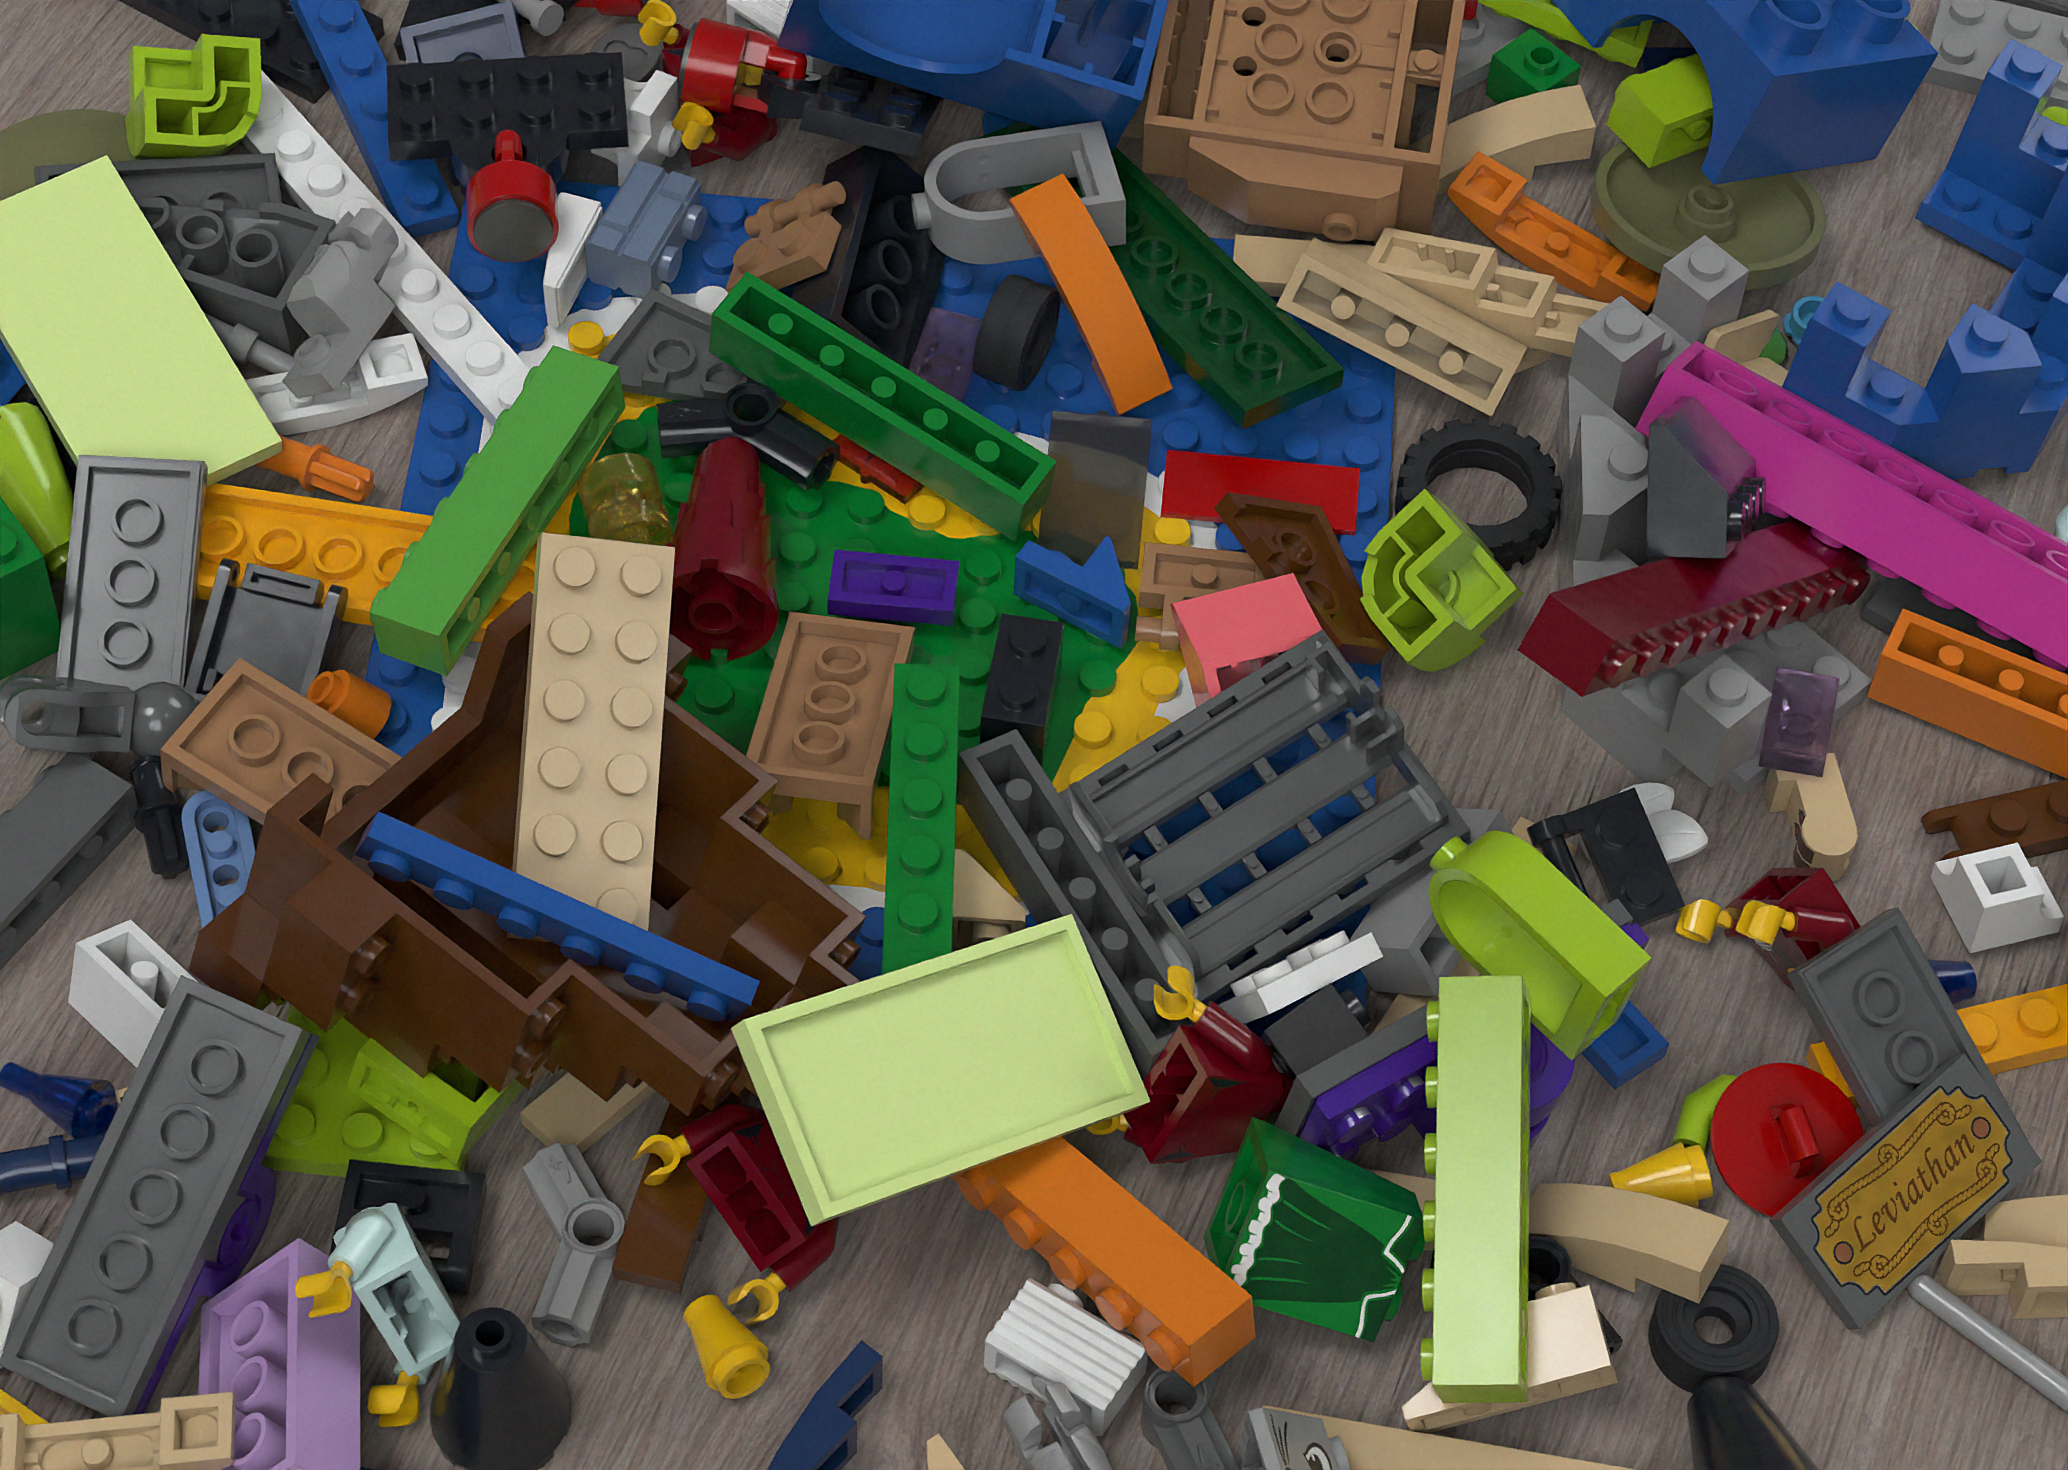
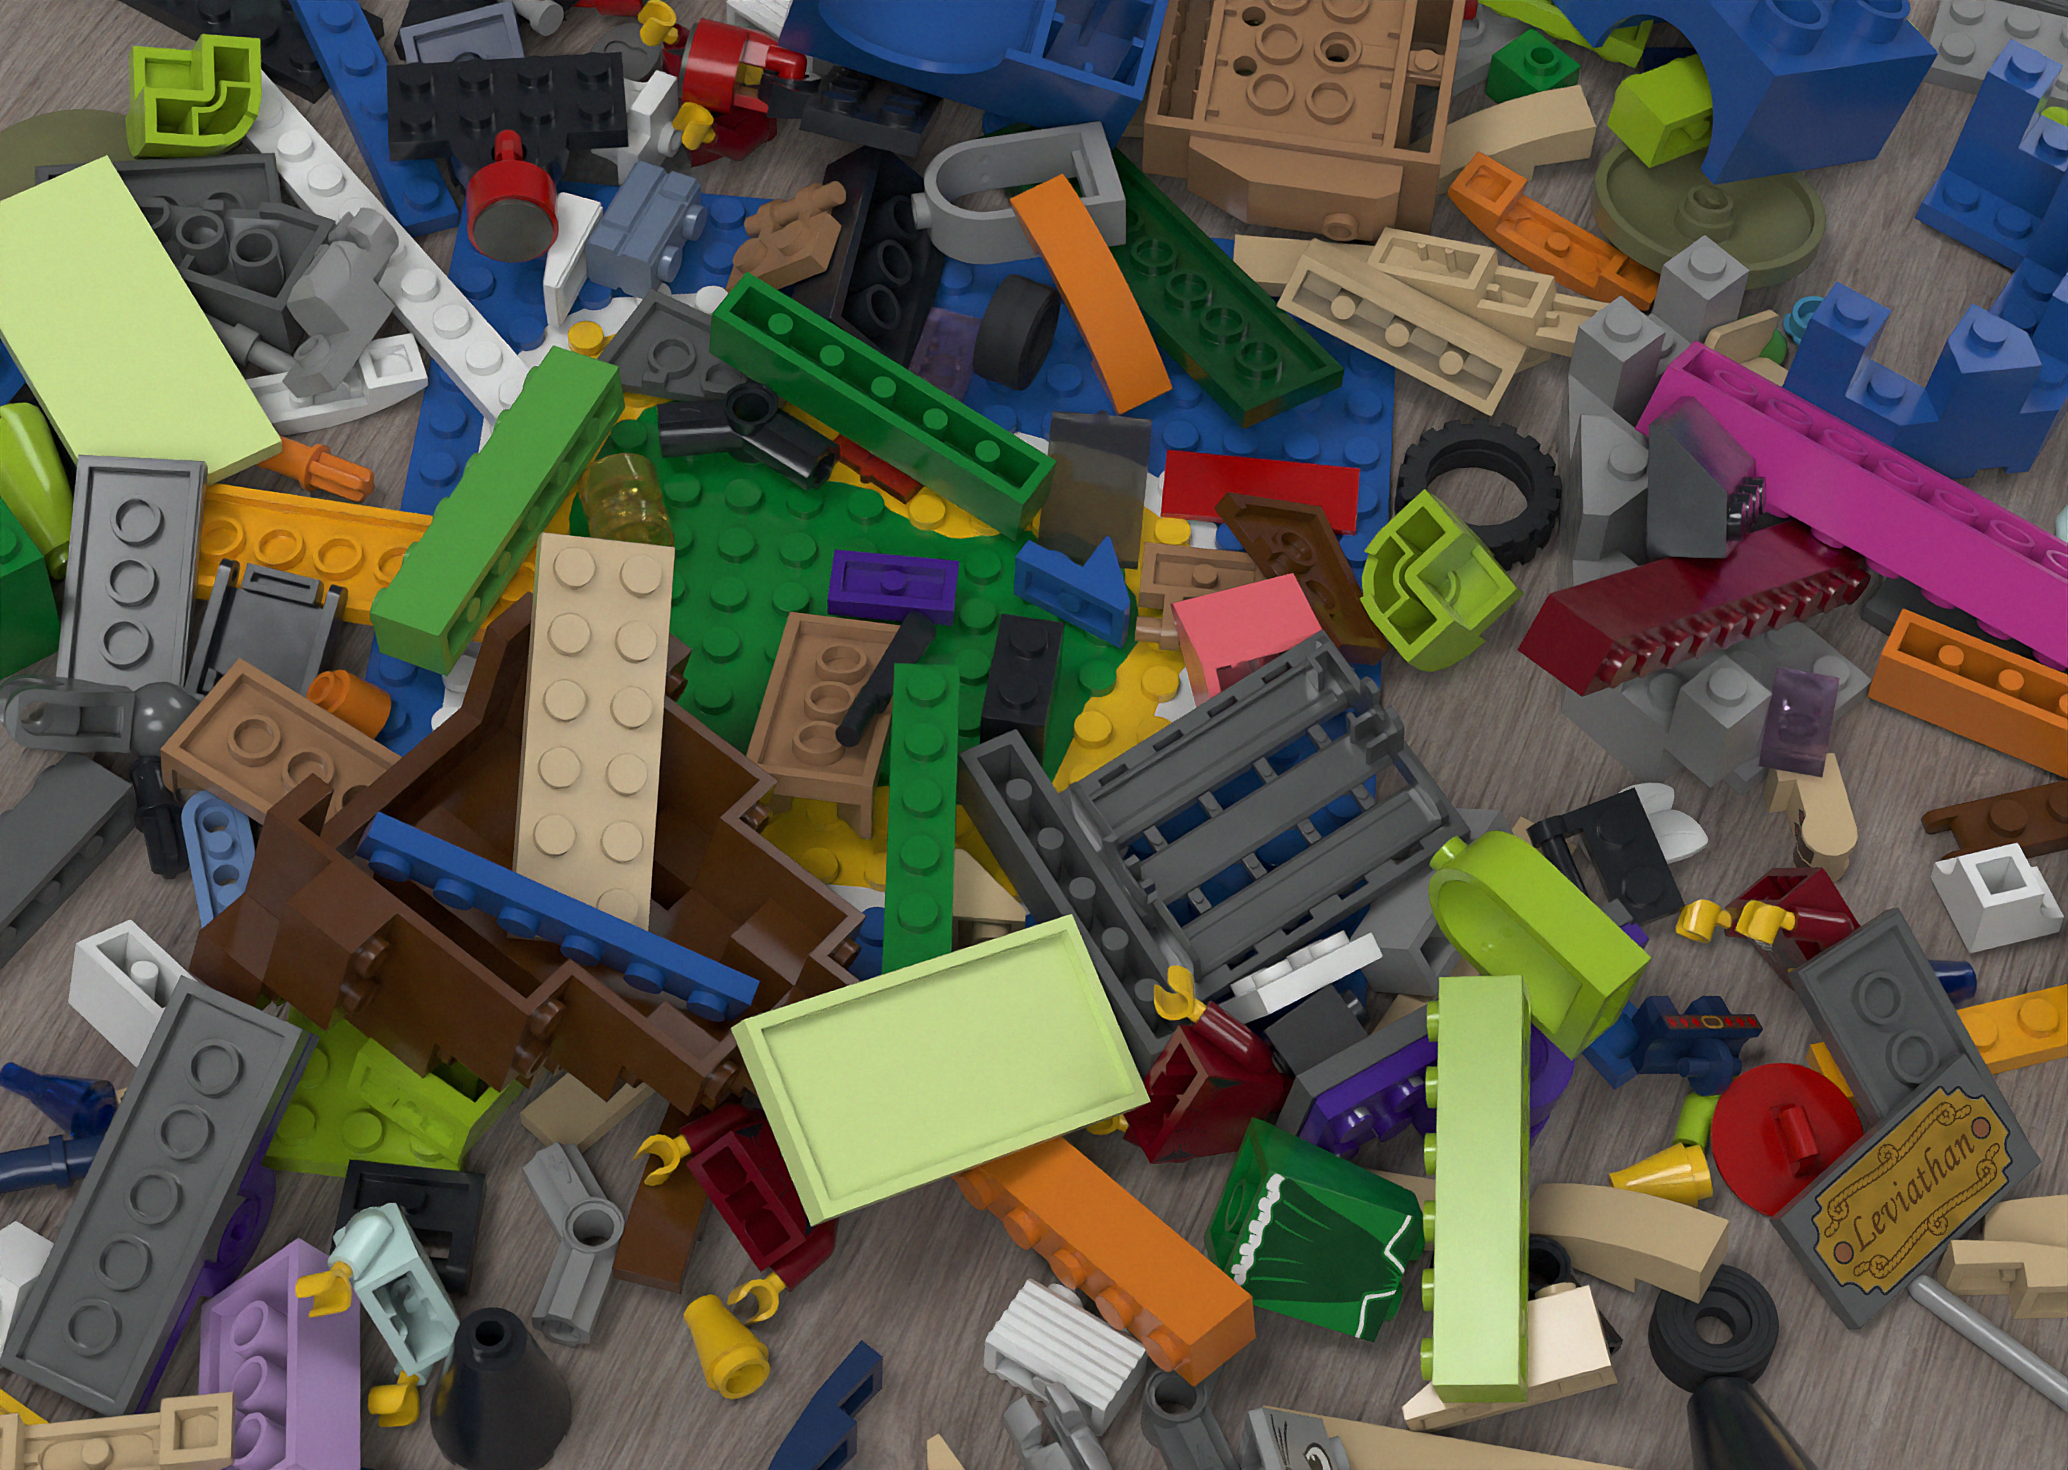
(723, 556): dark red cone -> none
(874, 697): none -> black piece
(1694, 1044): none -> dark blue hips

